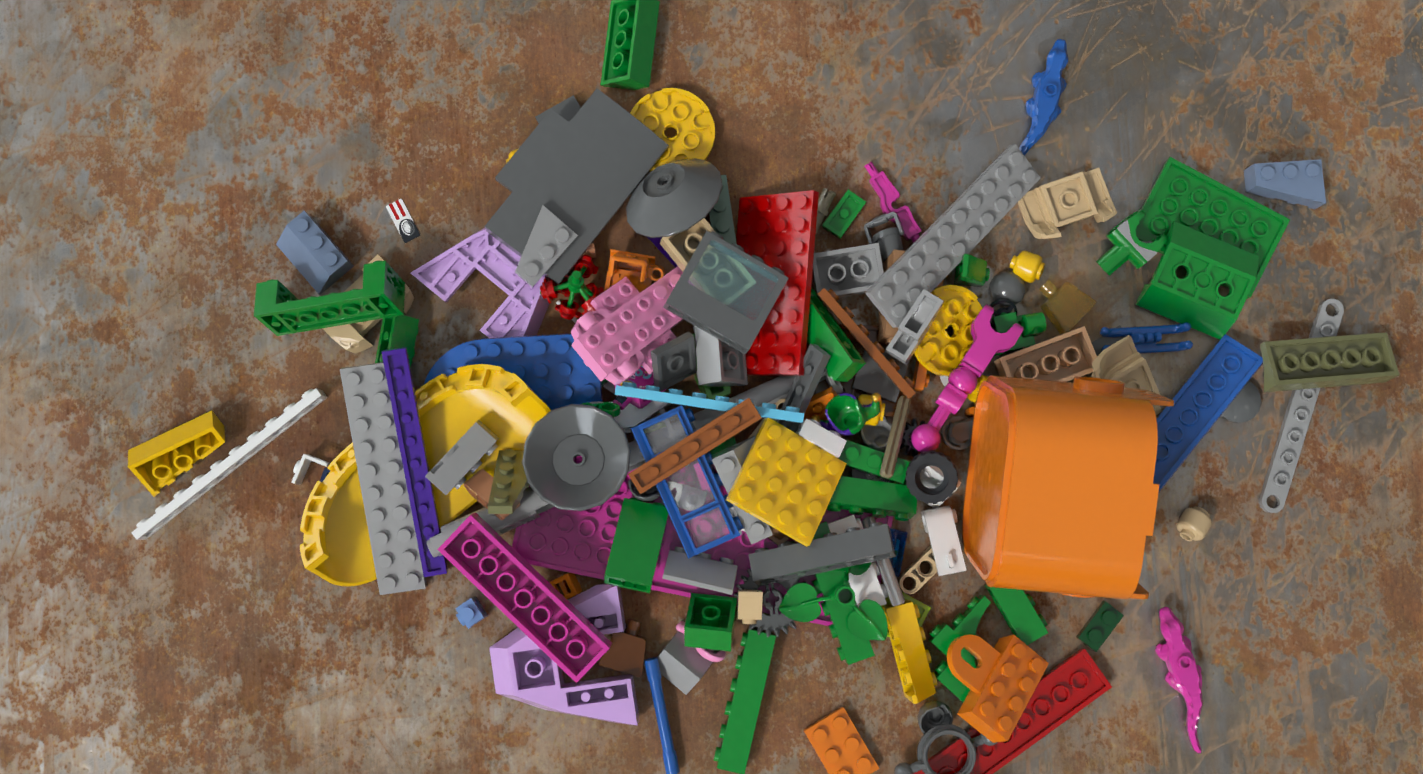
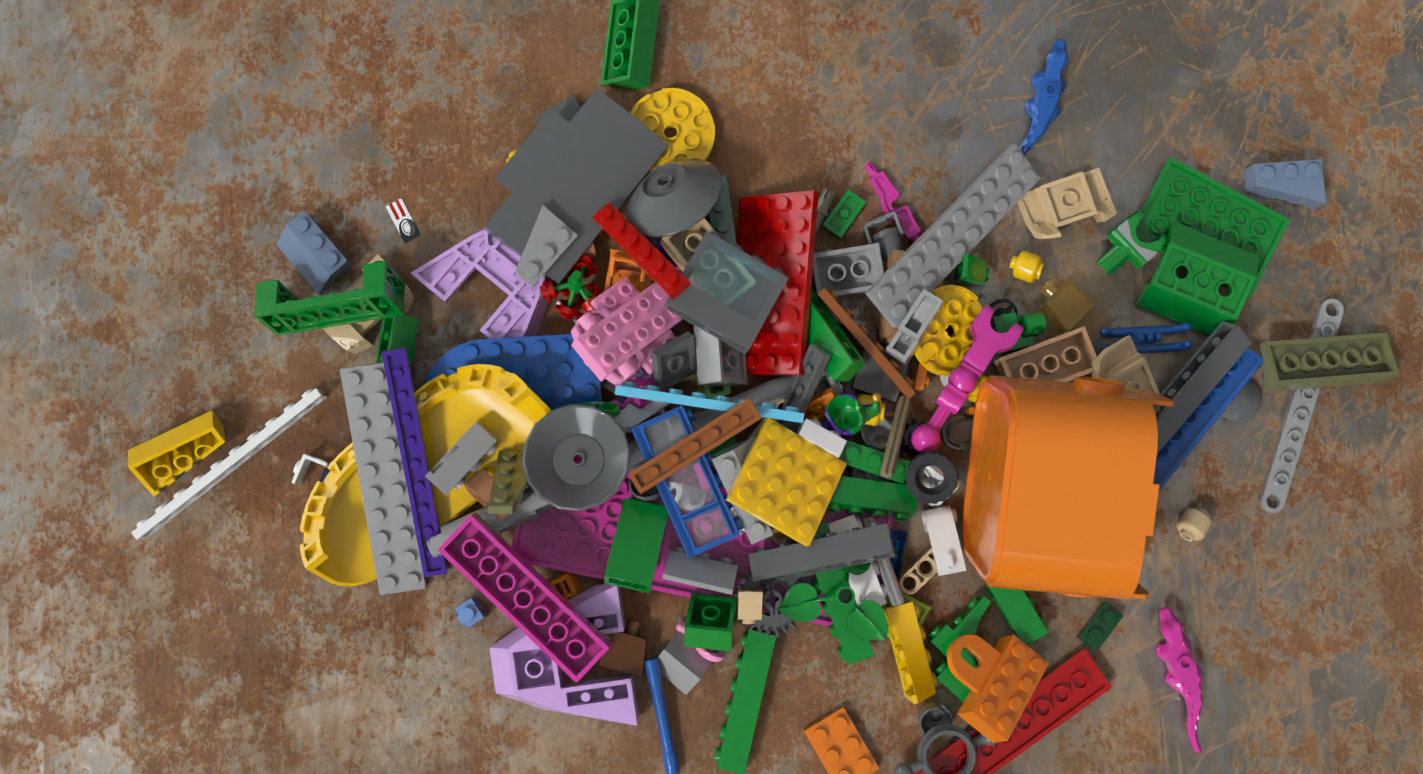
(641, 251): none -> red plate
(1007, 286): dark grey hair -> none
(1199, 378): none -> dark grey brick

